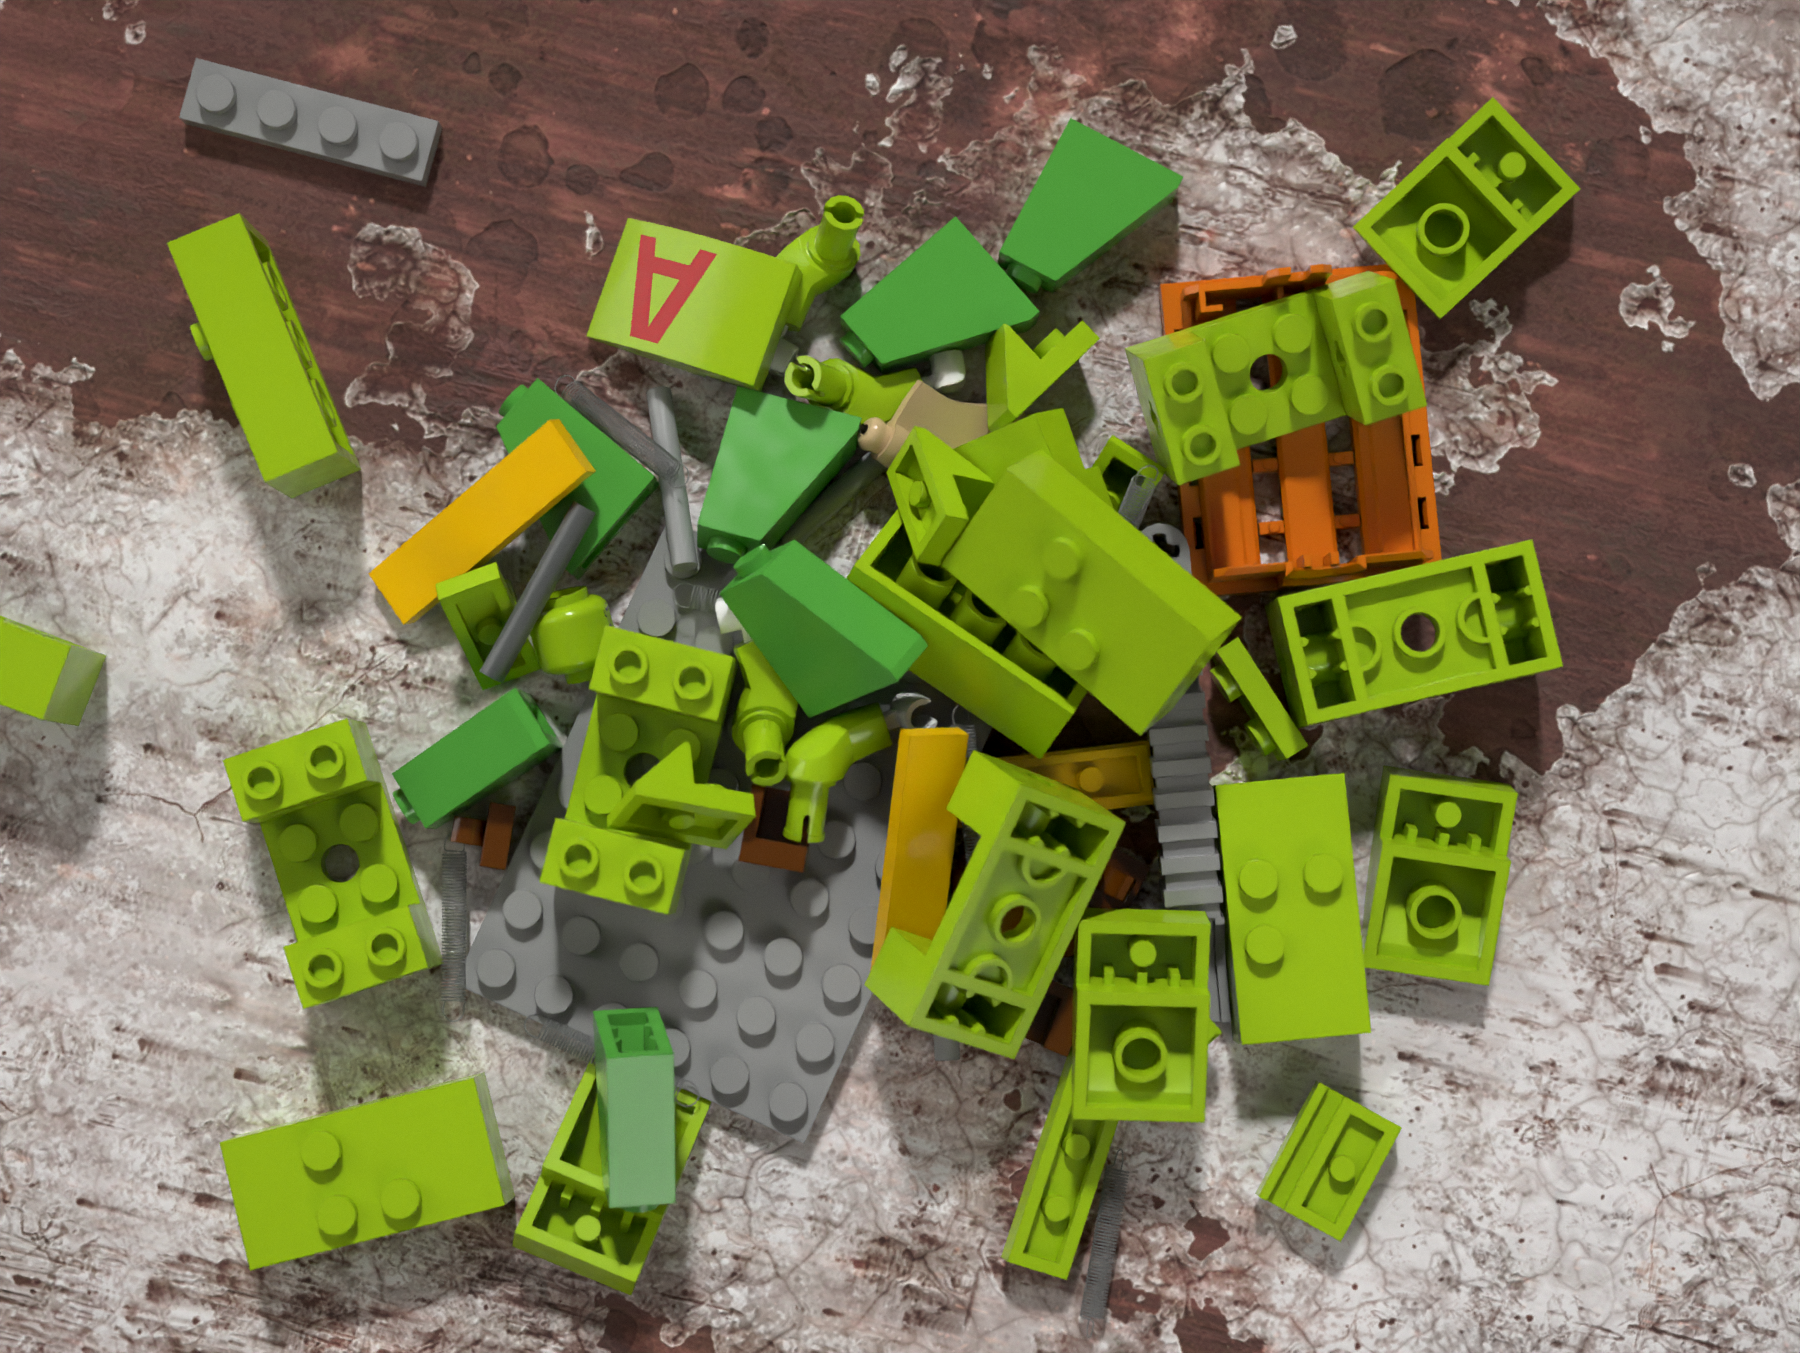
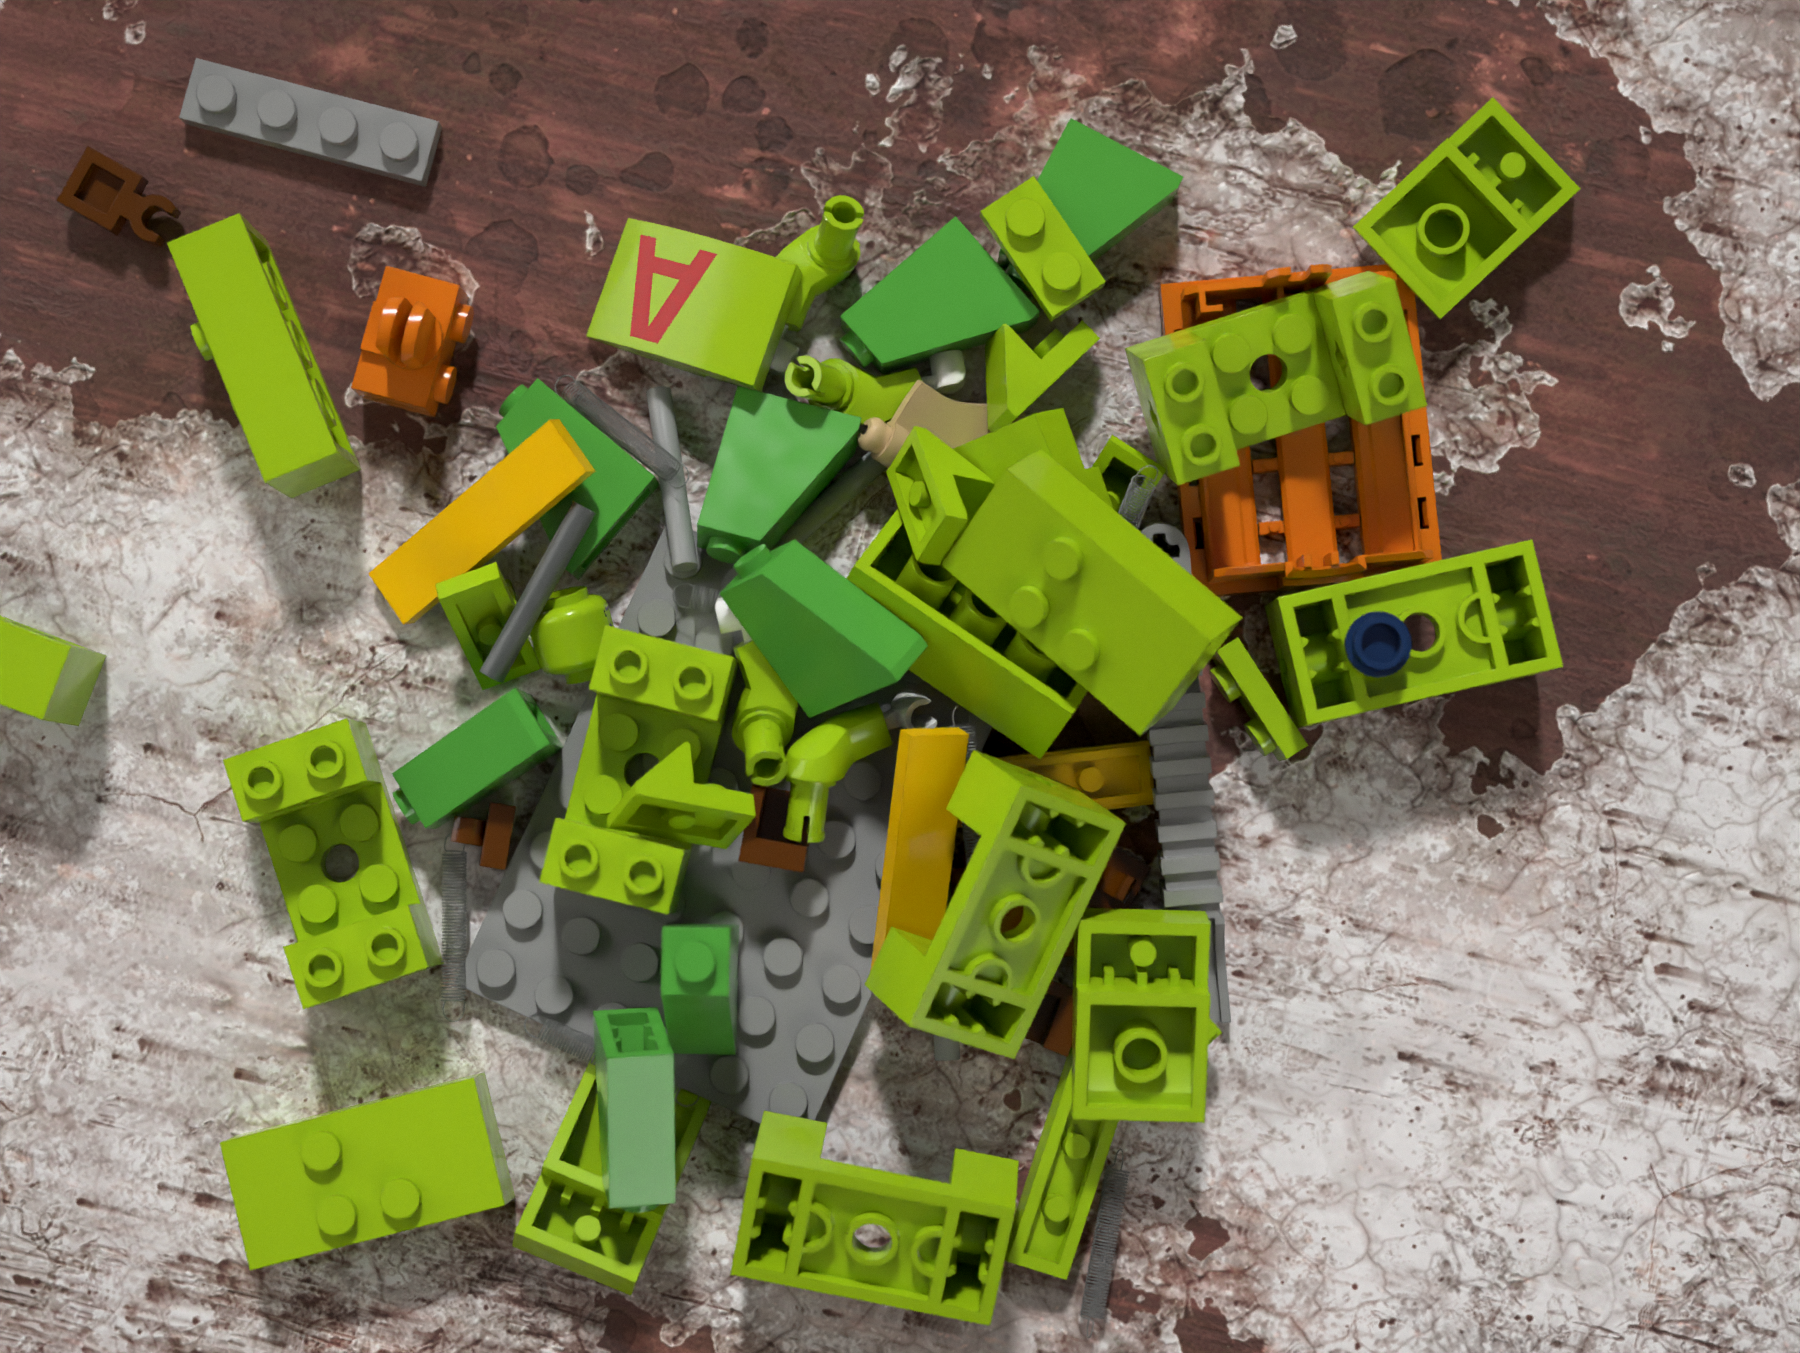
(112, 195): none -> reddish brown plate
(412, 342): none -> orange brick
(700, 987): none -> bright green slope
(943, 1235): none -> lime plate
(1042, 248): none -> lime plate
(1290, 910): lime brick -> none
(1328, 1161): lime plate -> none
(1377, 644): none -> dark blue plate
(1437, 875): lime slope -> none

